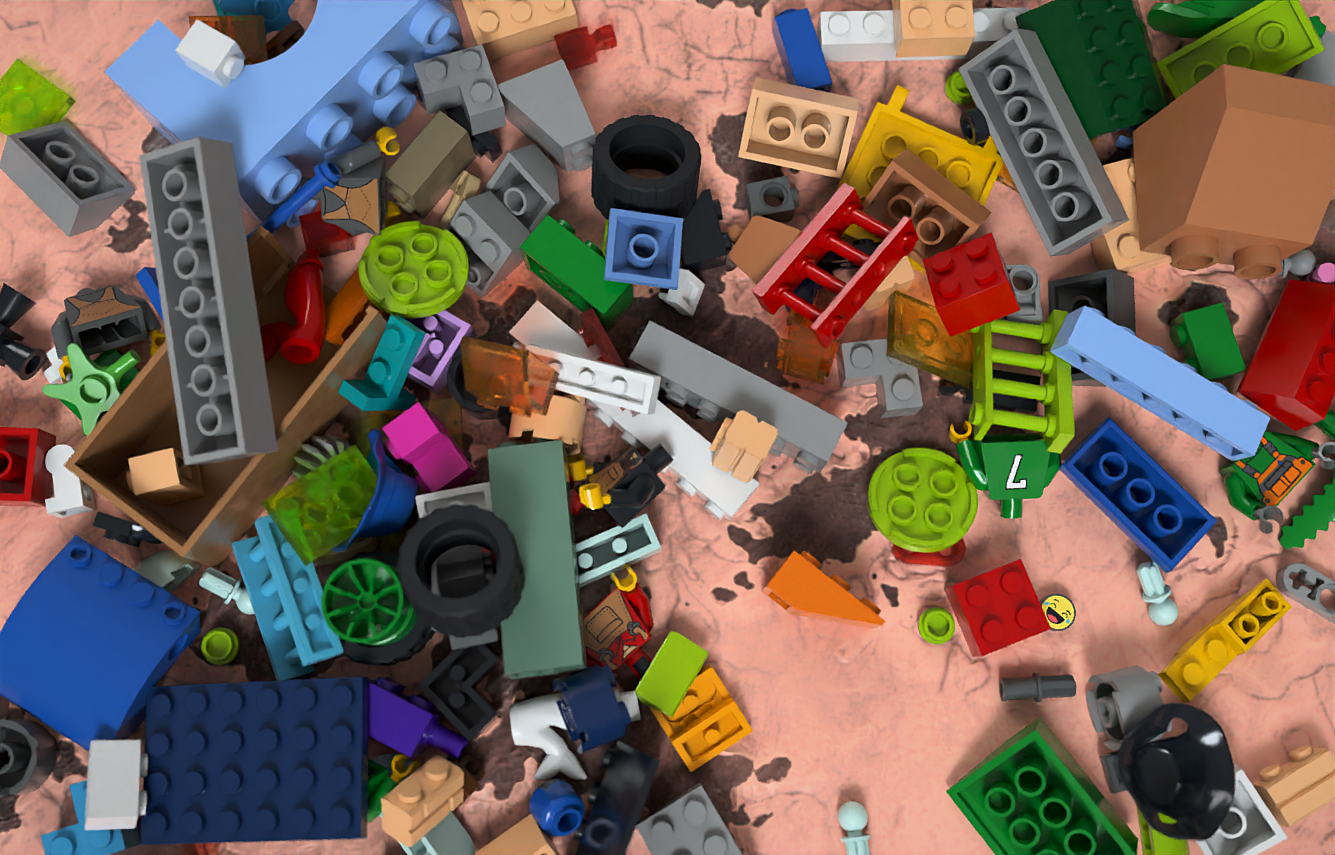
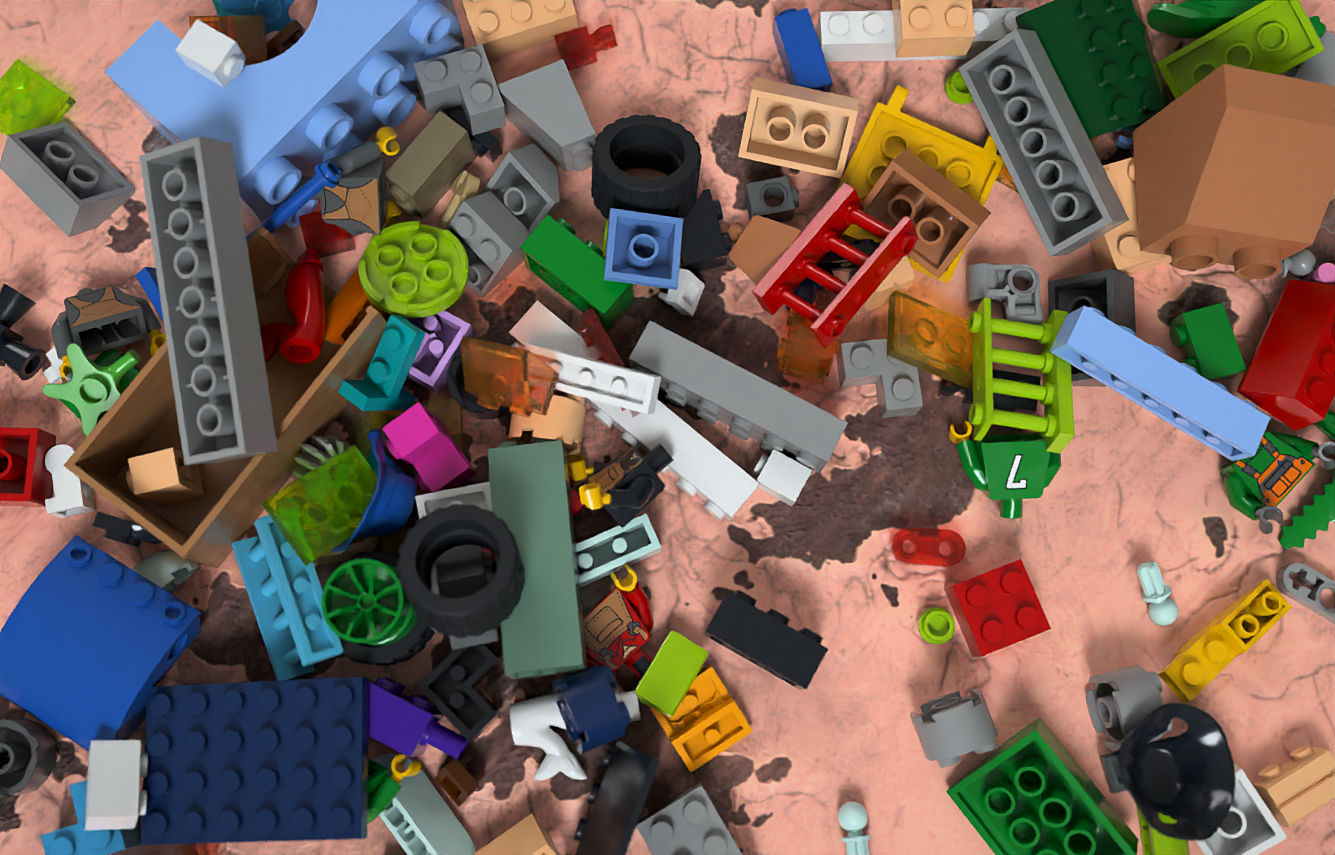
(220, 646): lime plate -> none
(226, 588): light aqua axle -> none
(422, 800): light nougat brick -> none
(557, 807): blue head -> none
(742, 445): light nougat brick -> none
(766, 639): none -> black brick
(781, 476): none -> white brick
(810, 593): orange slope -> none
(922, 500): lime tile -> none
(954, 727): none -> light grey brick
(970, 285): red brick -> none
(974, 126): black tile -> none
(1037, 687): dark grey axle -> none
(1058, 611): tile -> none
(1137, 494): blue brick -> none

